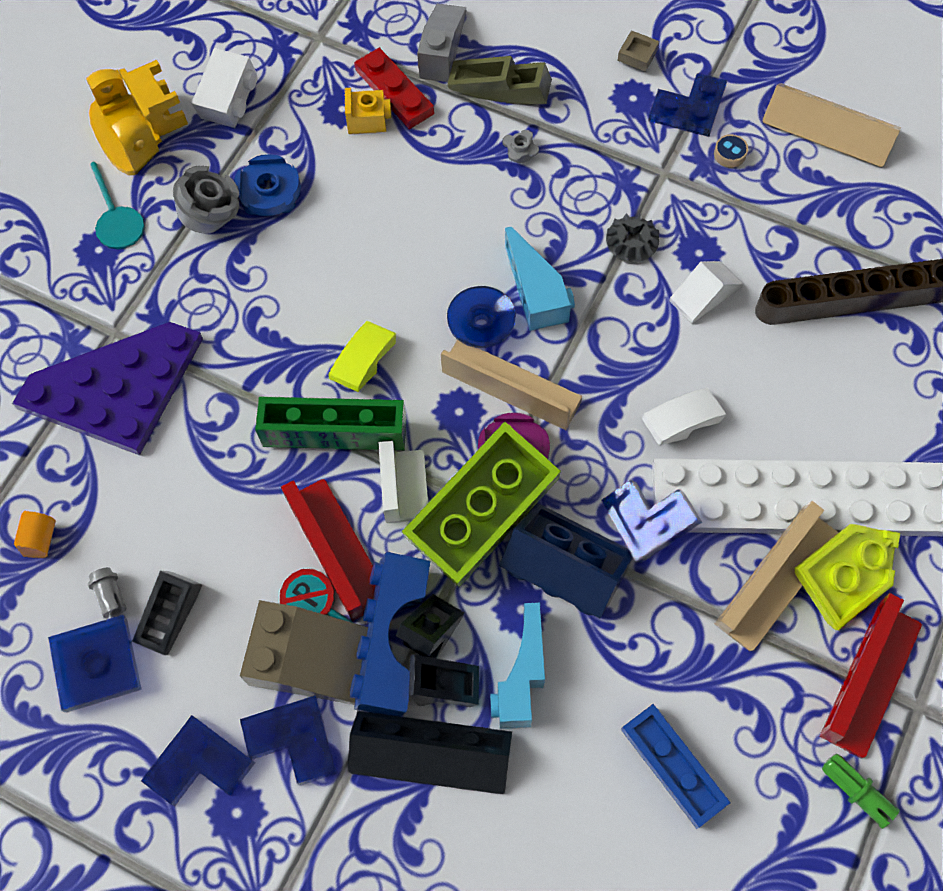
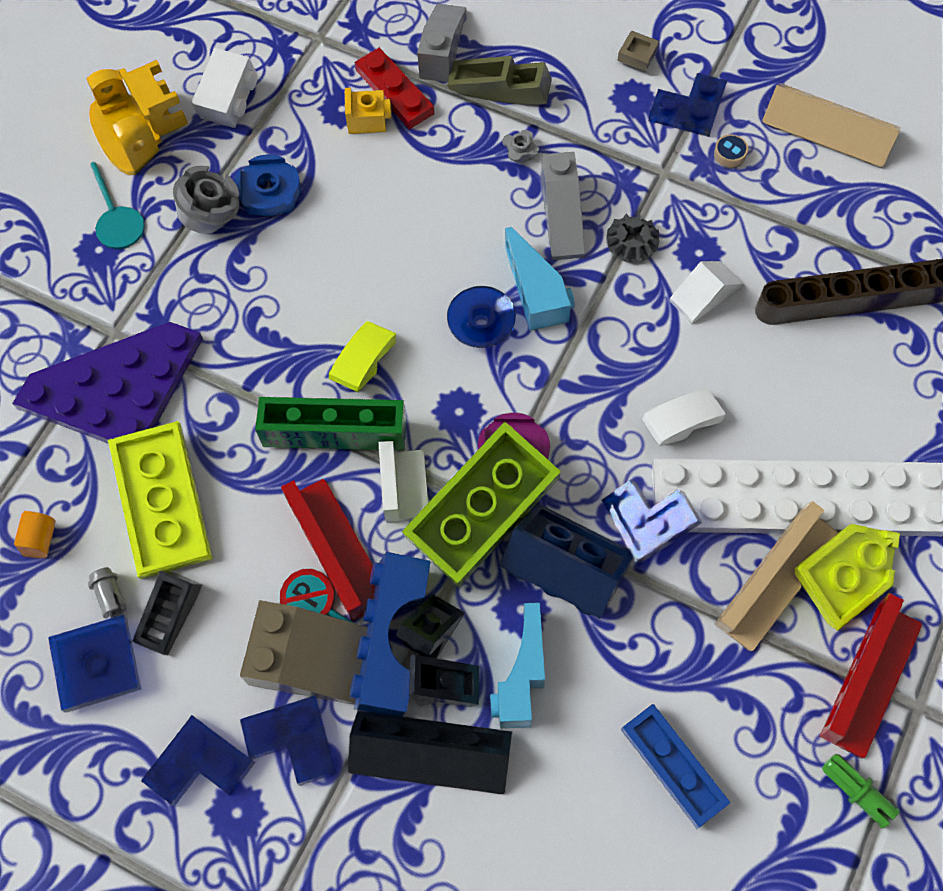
(159, 500): none -> neon yellow tile
(511, 384): tan panel -> none
(562, 205): none -> light grey slope

